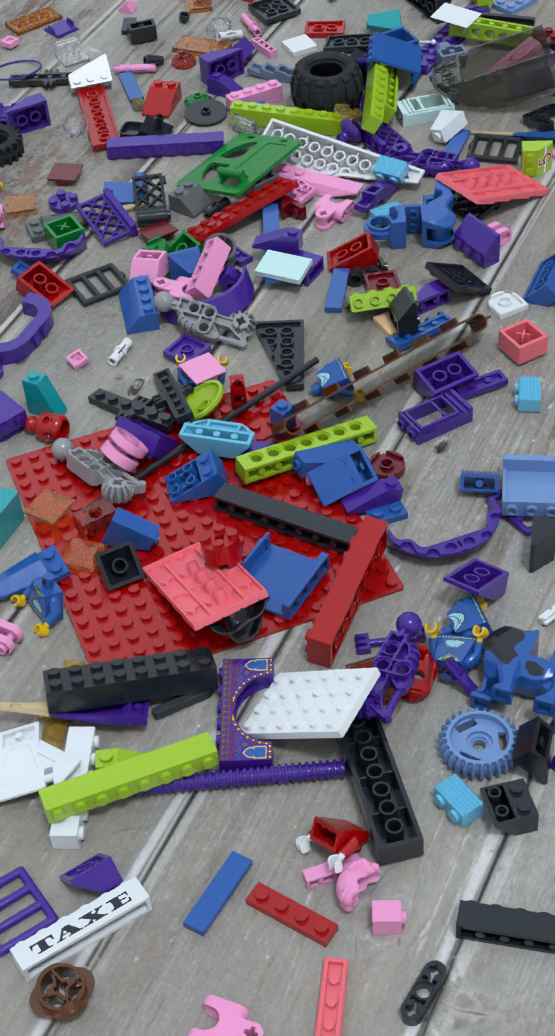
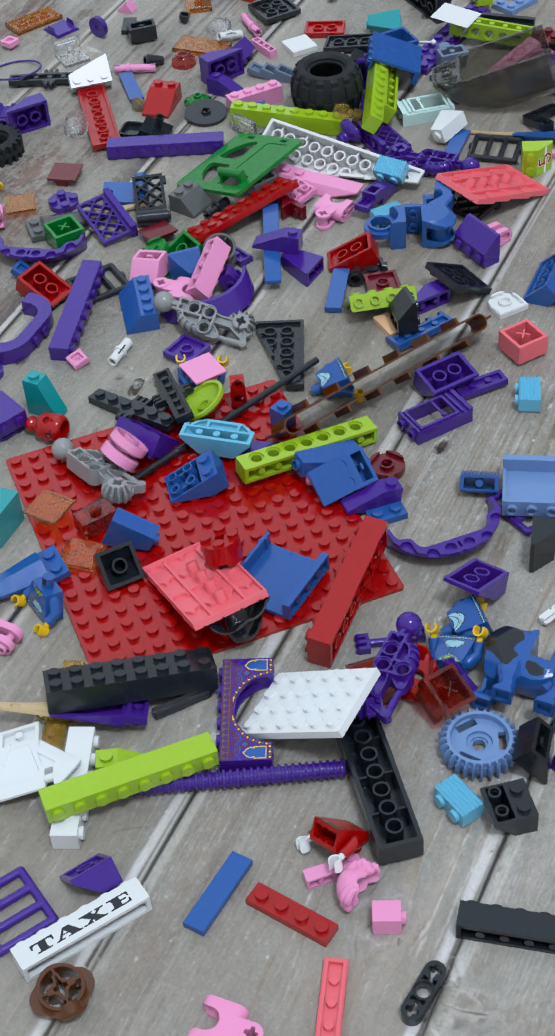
(76, 310): none -> dark purple brick
(98, 26): none -> dark purple piece
(283, 267): light aqua tile -> none
(284, 518): black brick -> none
(443, 694): none -> clear red brick

